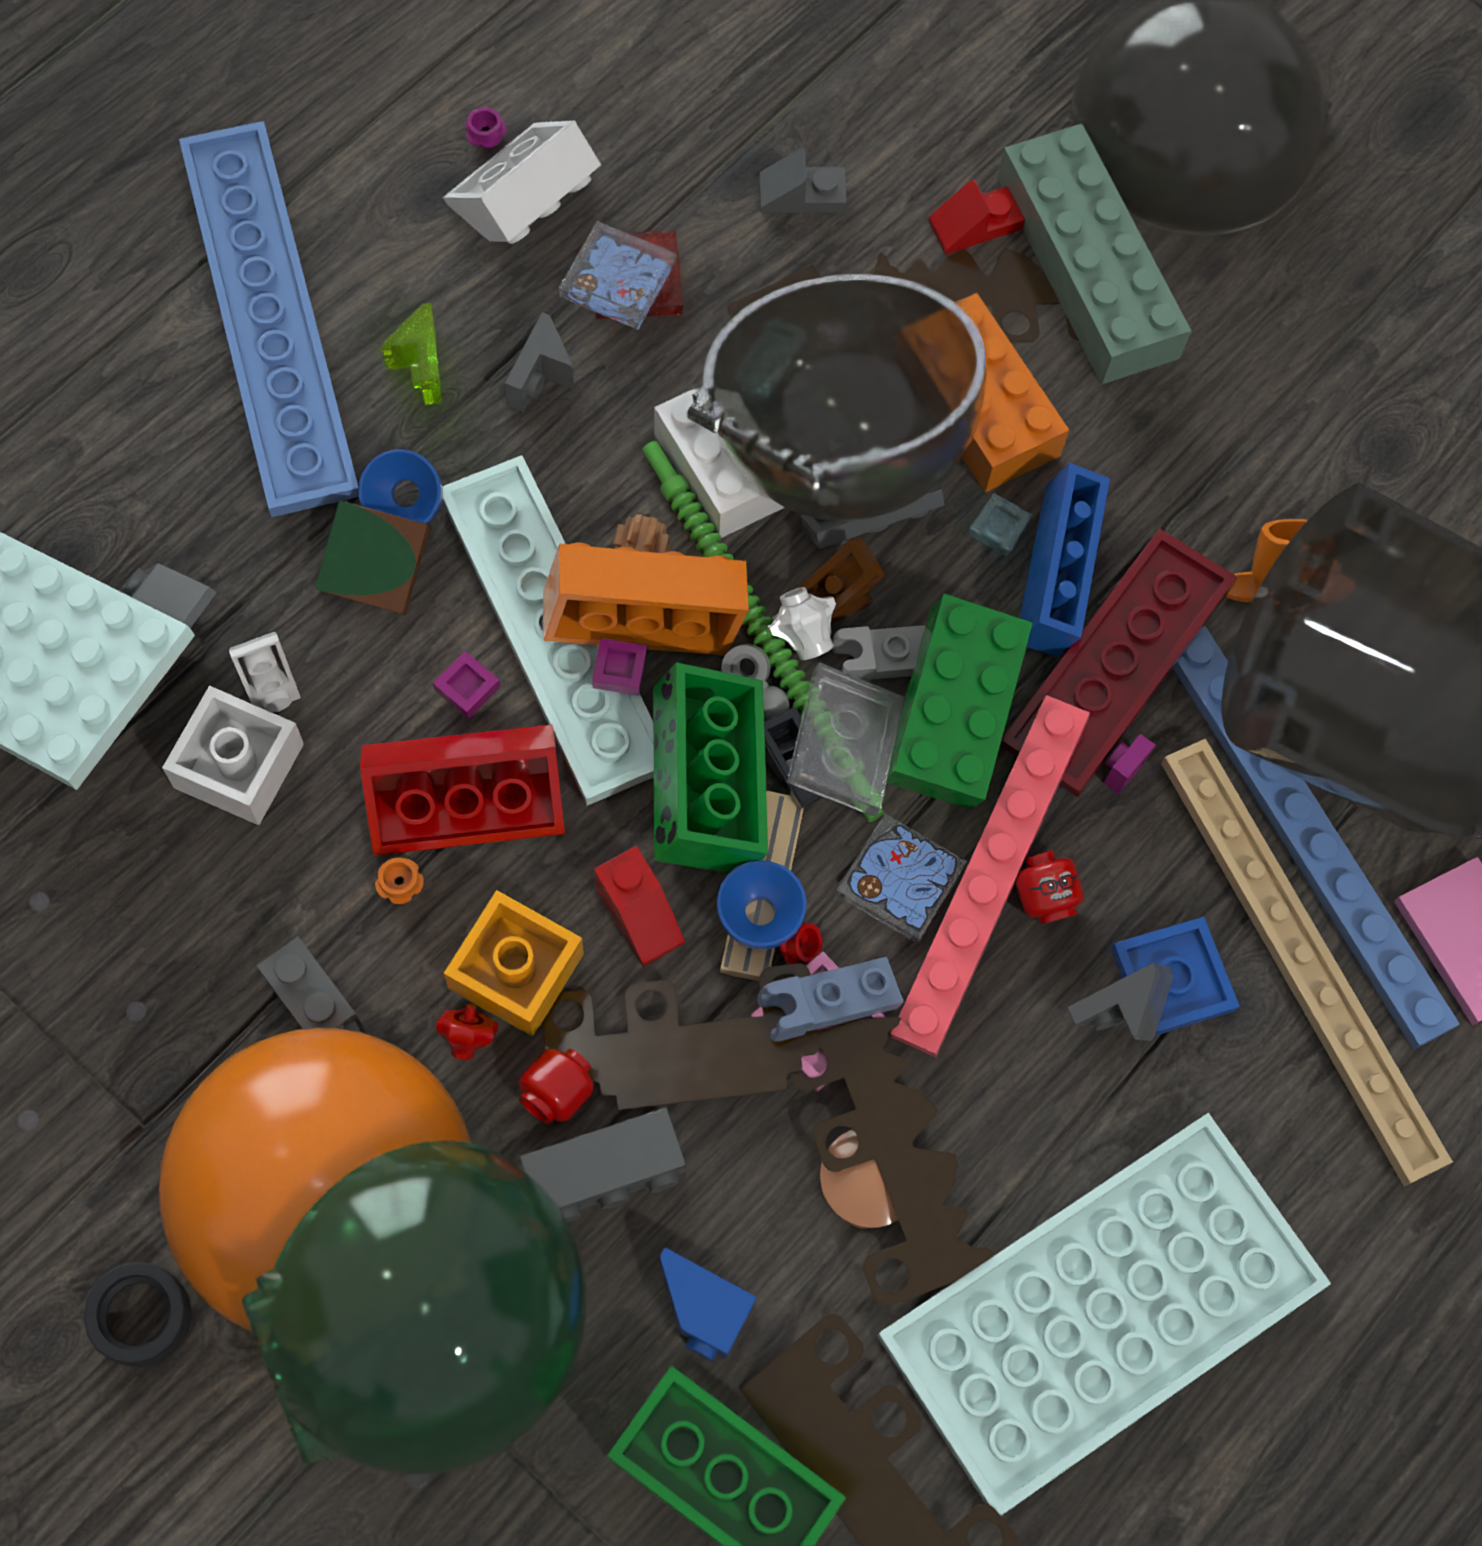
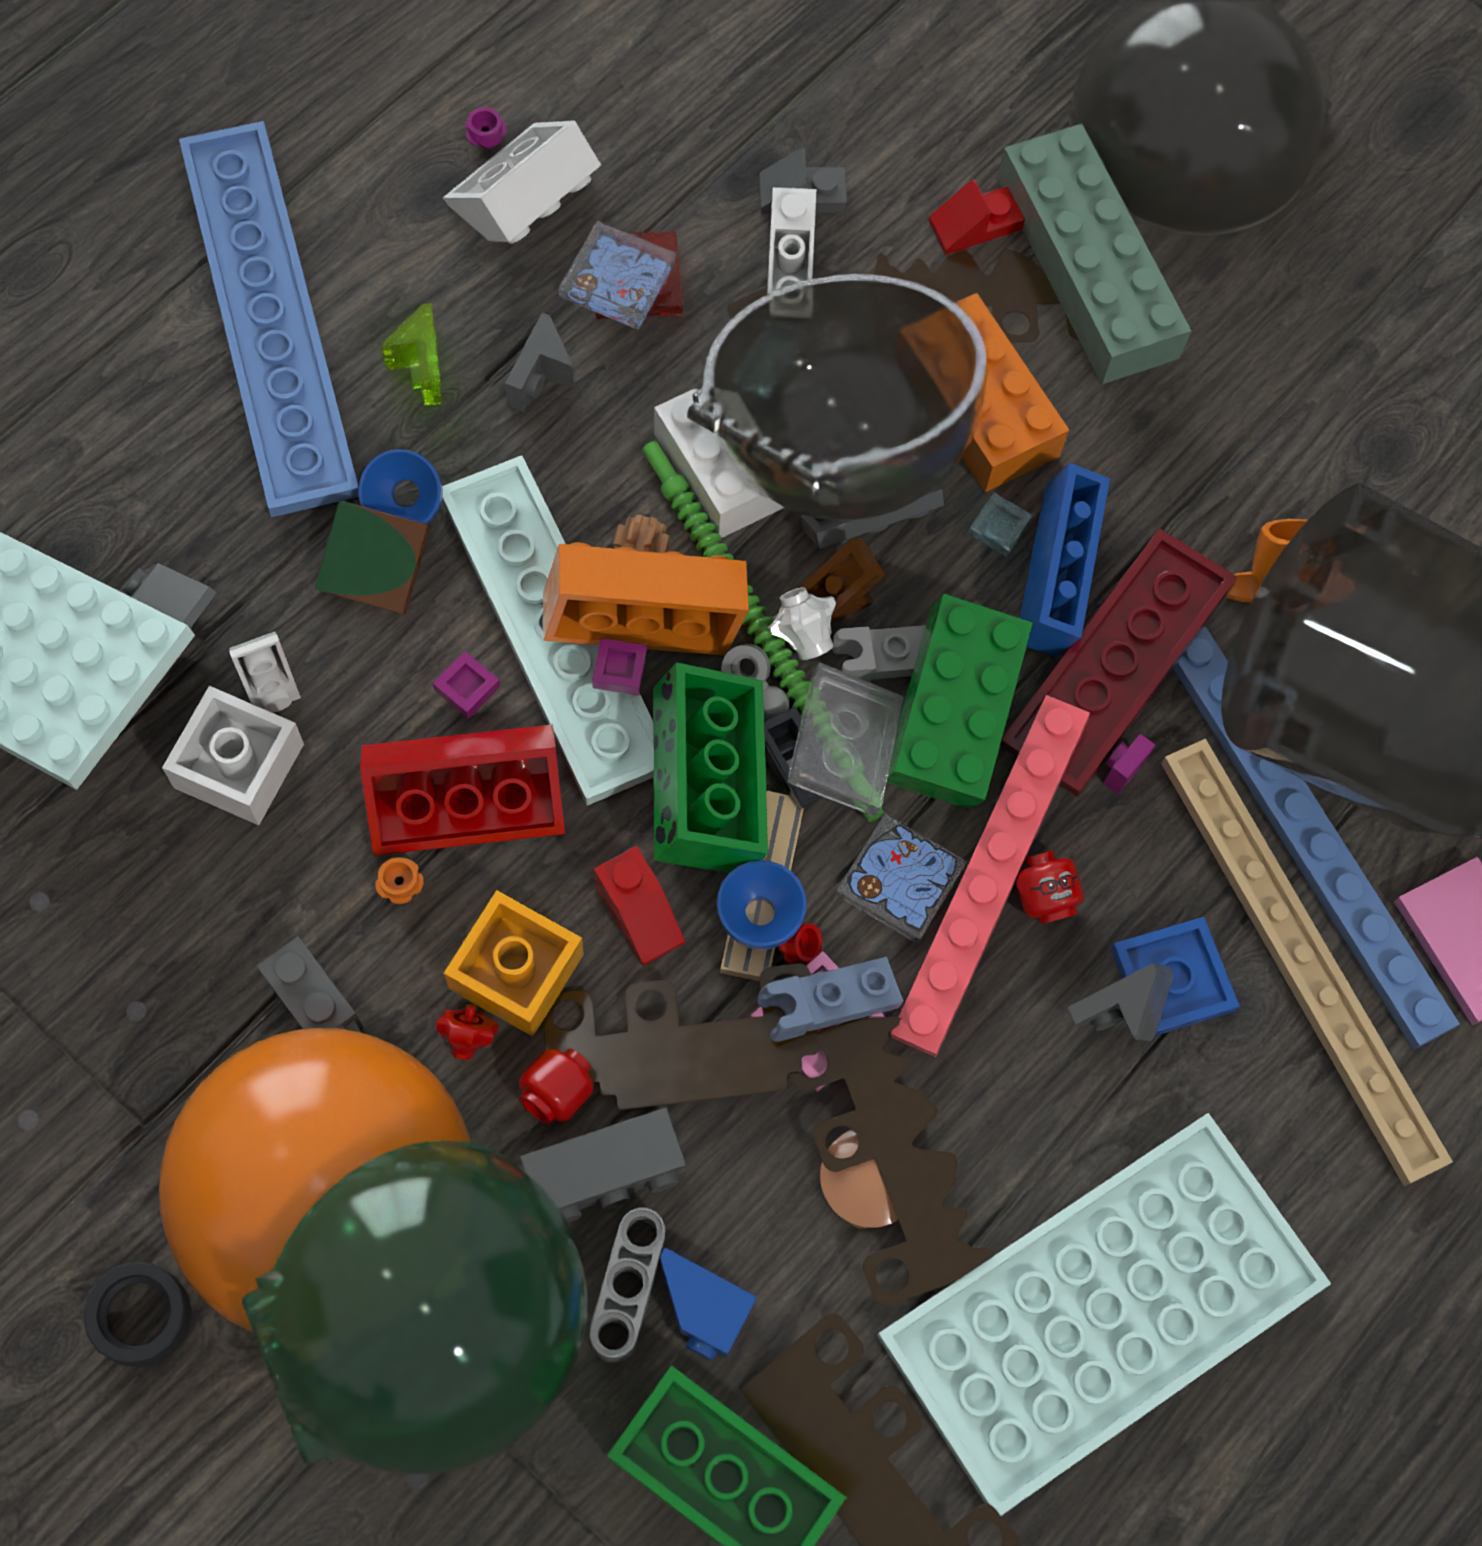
(627, 1259): none -> light grey beam
(791, 237): none -> white slope

